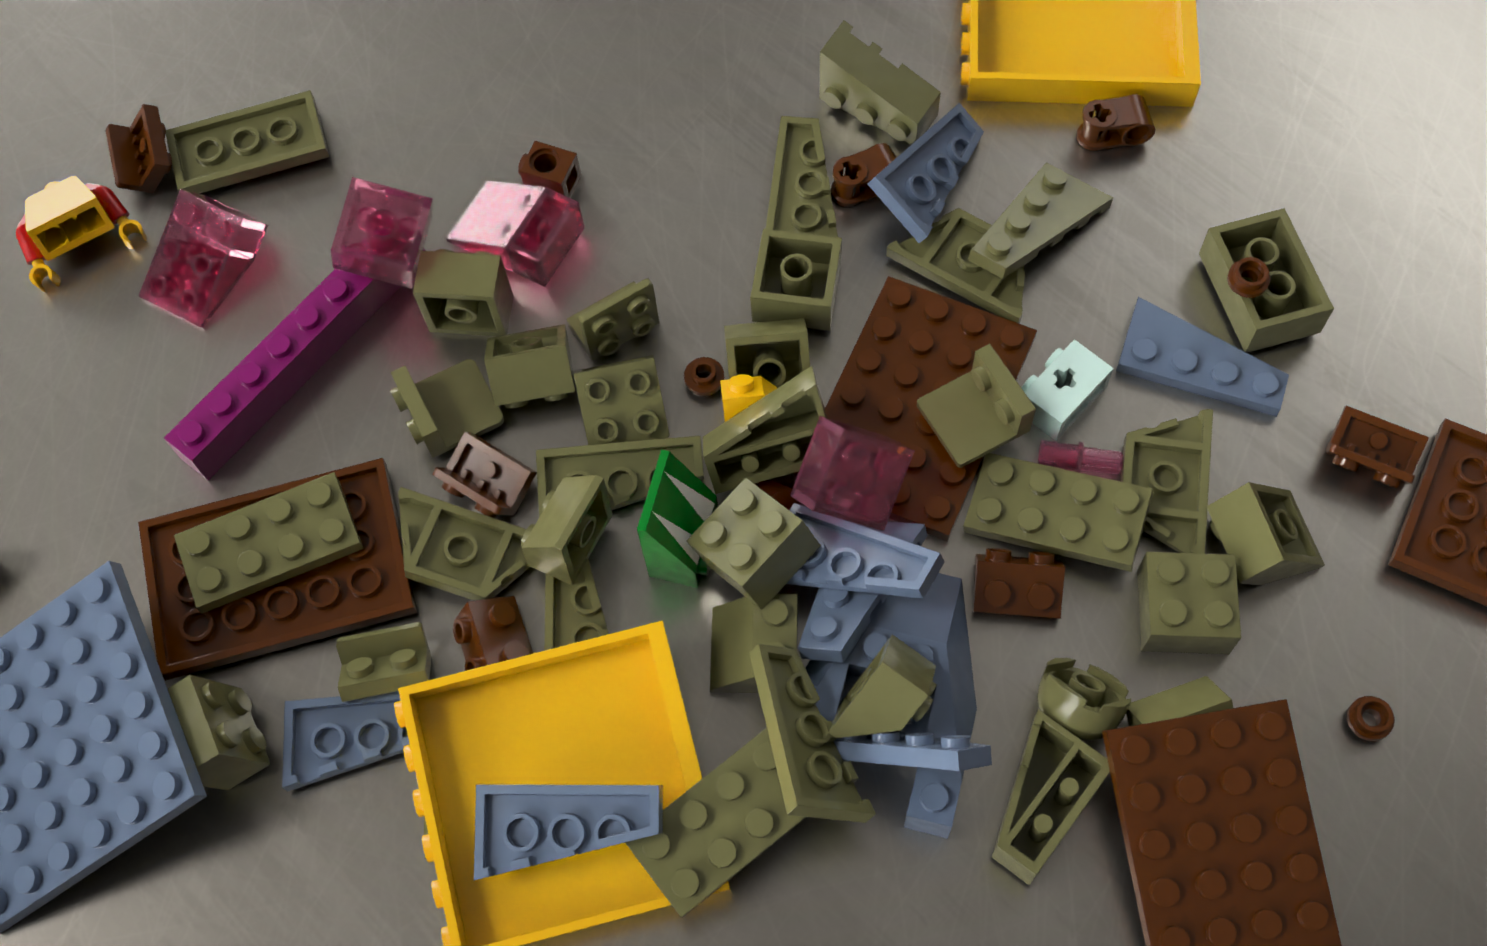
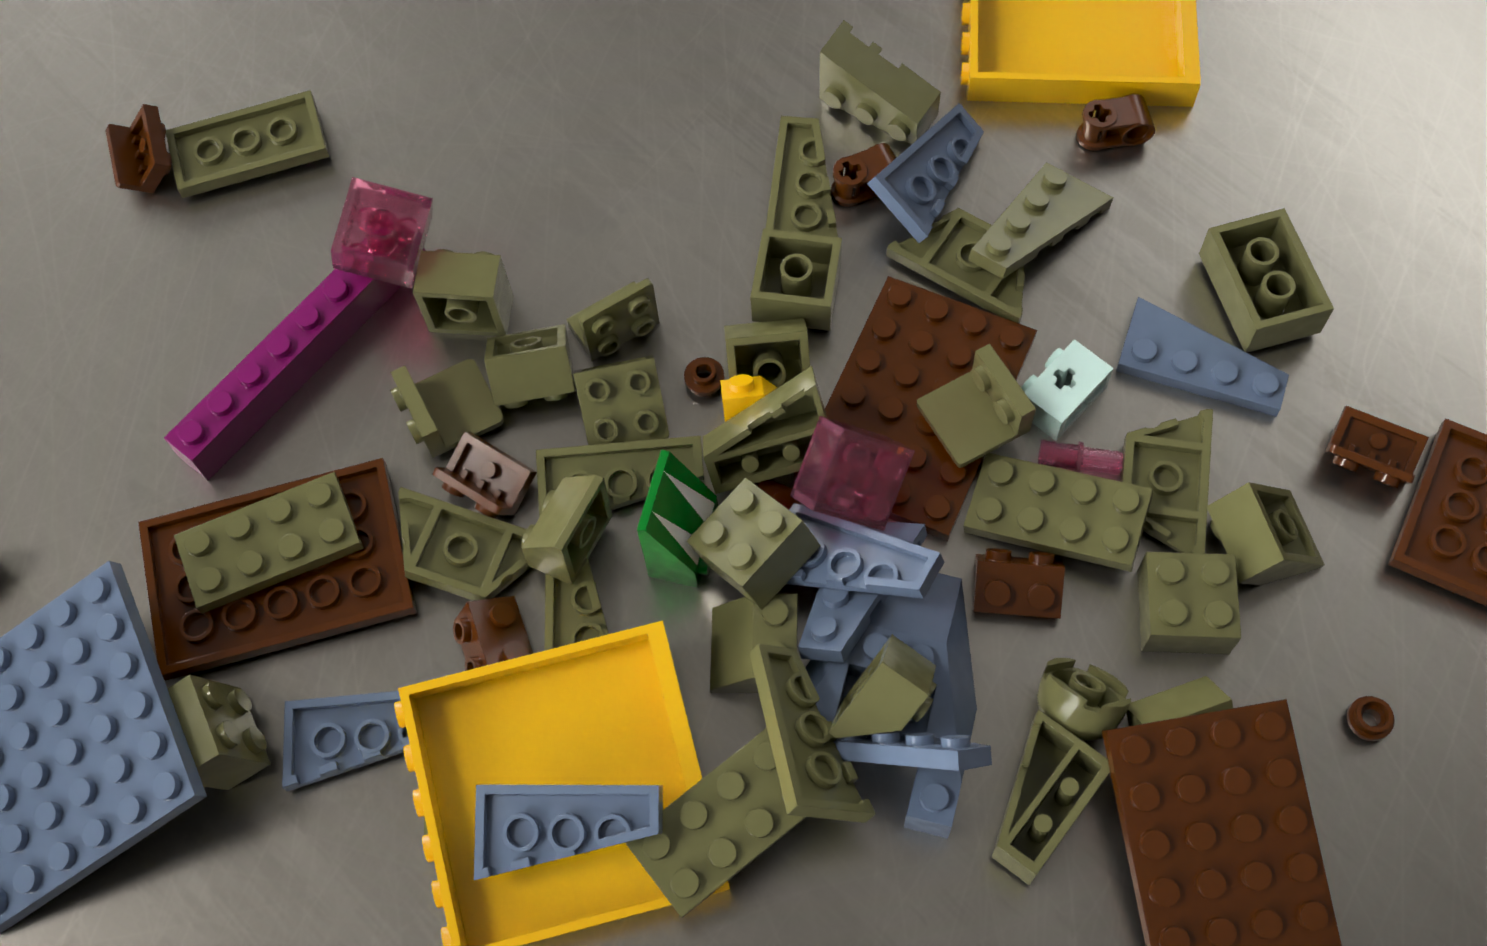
(65, 218): yellow torso -> none
(201, 257): clear pink slope -> none
(382, 661): olive bracket -> none
(522, 224): clear pink slope -> none
(561, 163): reddish brown brick -> none
(1253, 269): reddish brown plate -> none

